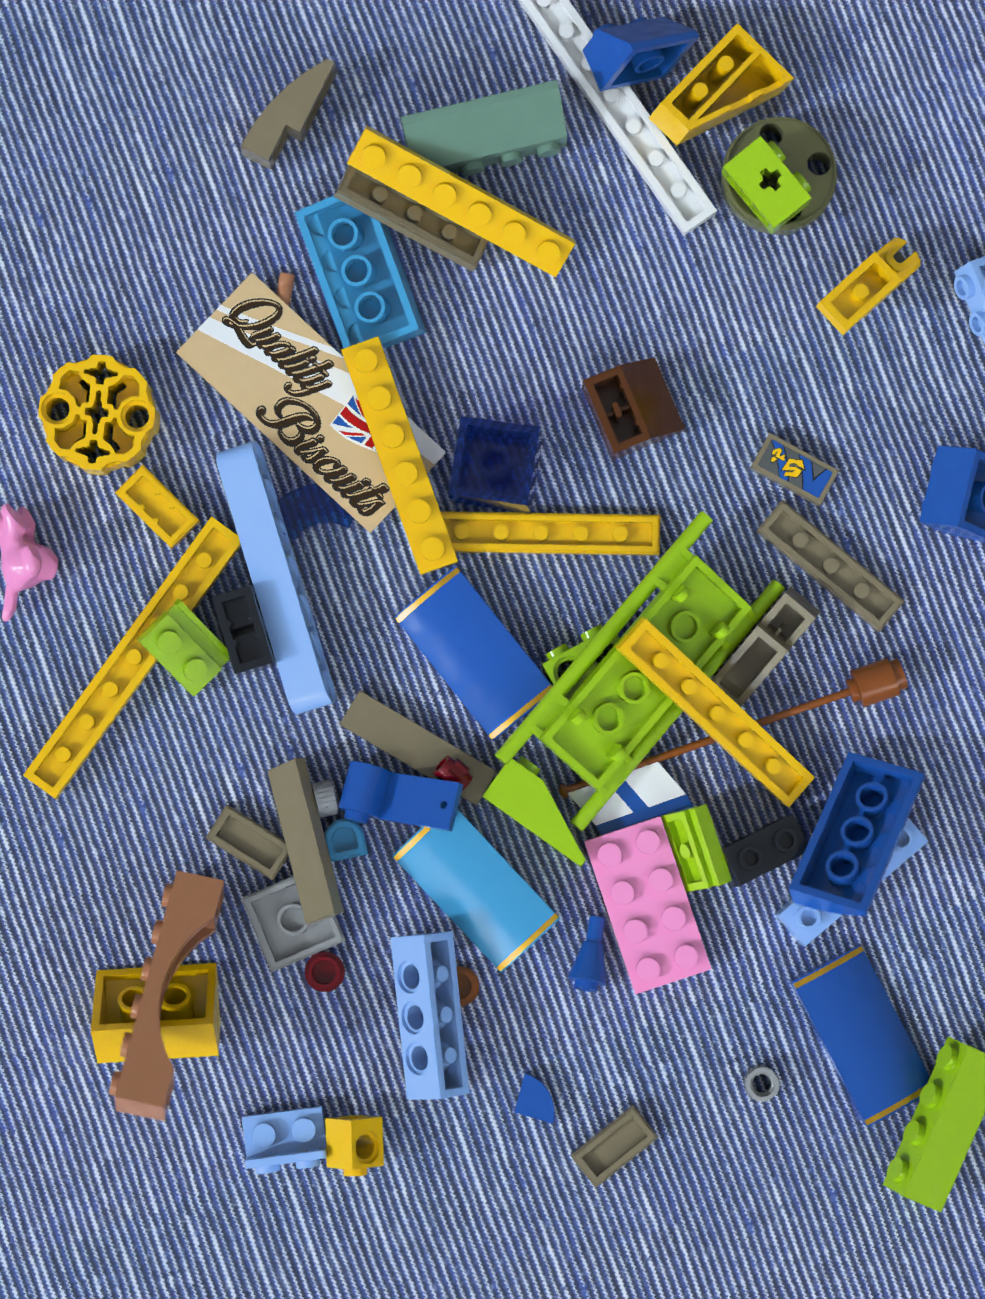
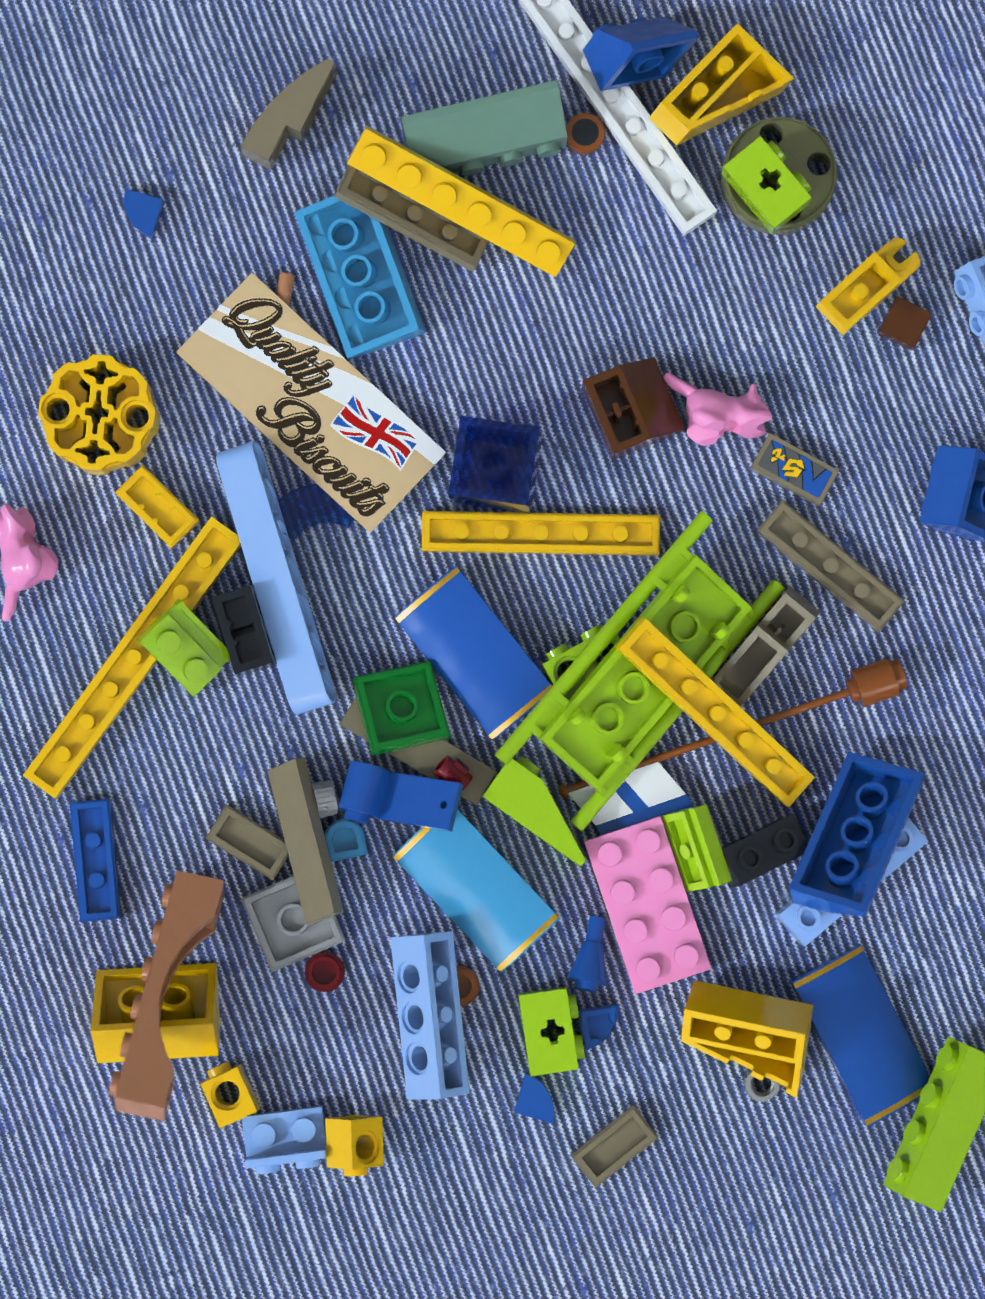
(95, 860): none -> blue tile
(143, 211): none -> blue tile
(225, 1112): none -> yellow brick
(399, 455): yellow plate -> none
(401, 708): none -> green tile
(548, 1055): none -> lime brick
(585, 133): none -> tile
(597, 1024): none -> blue tile
(714, 412): none -> bright pink animal
(751, 1030): none -> yellow wedge
(904, 323): none -> reddish brown tile

